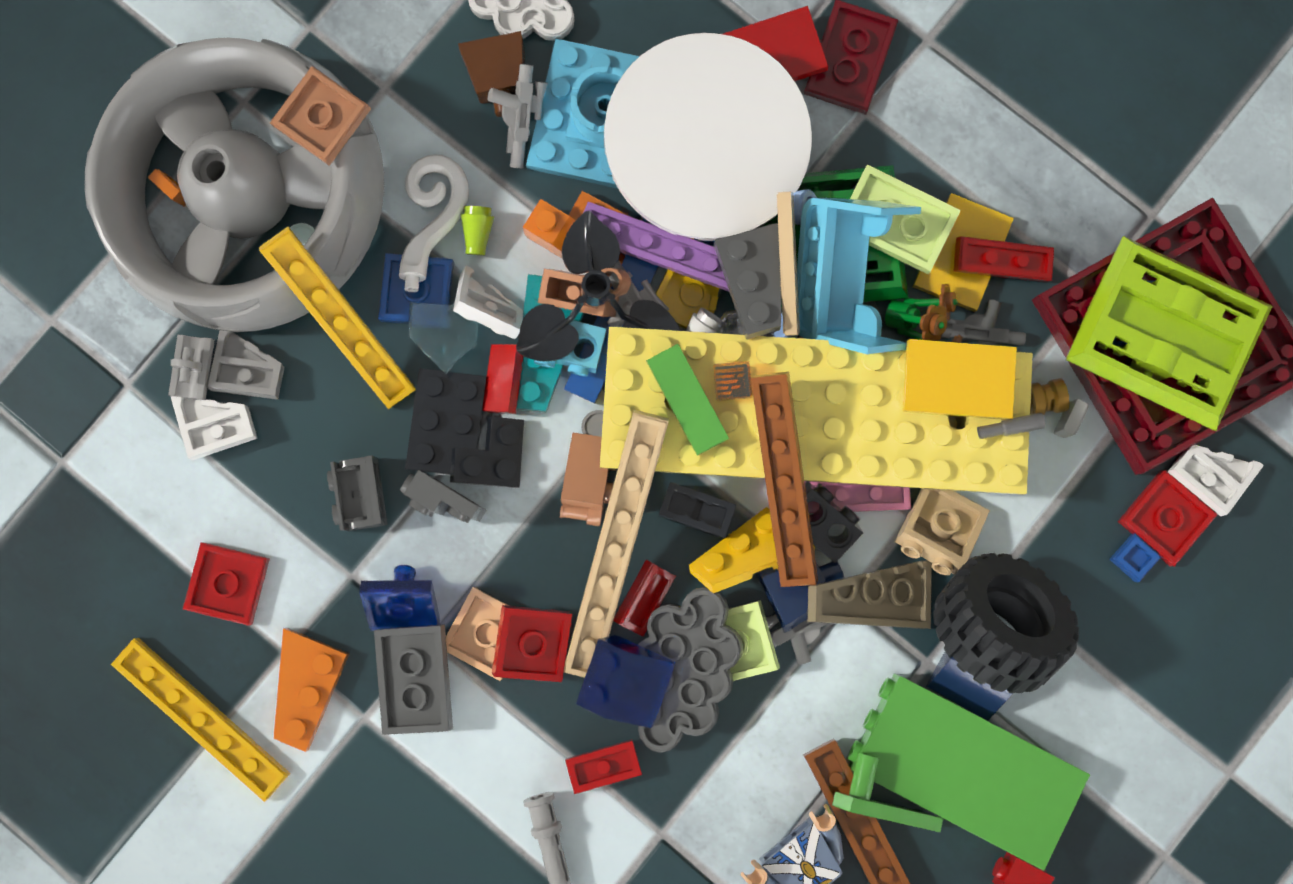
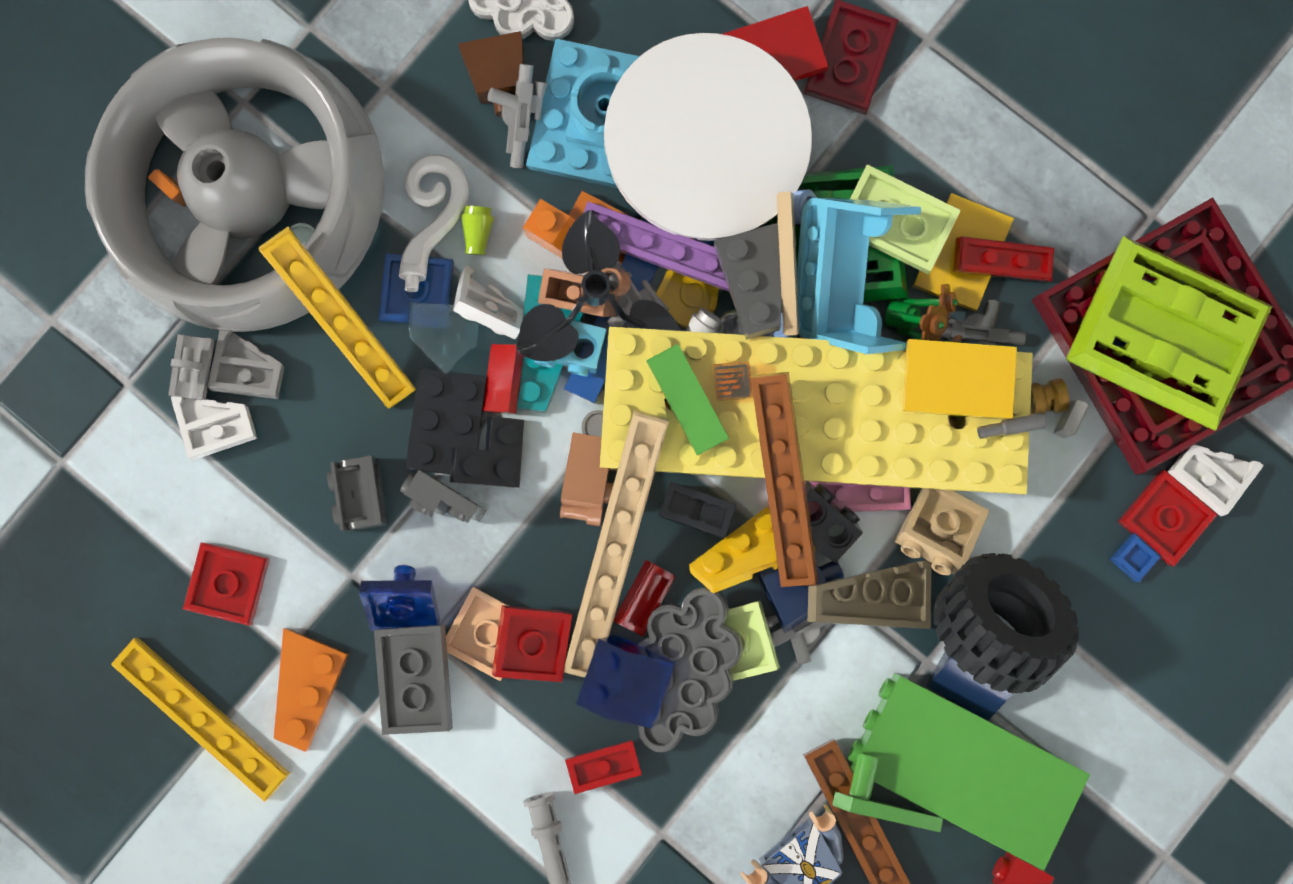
(320, 115): nougat tile -> none

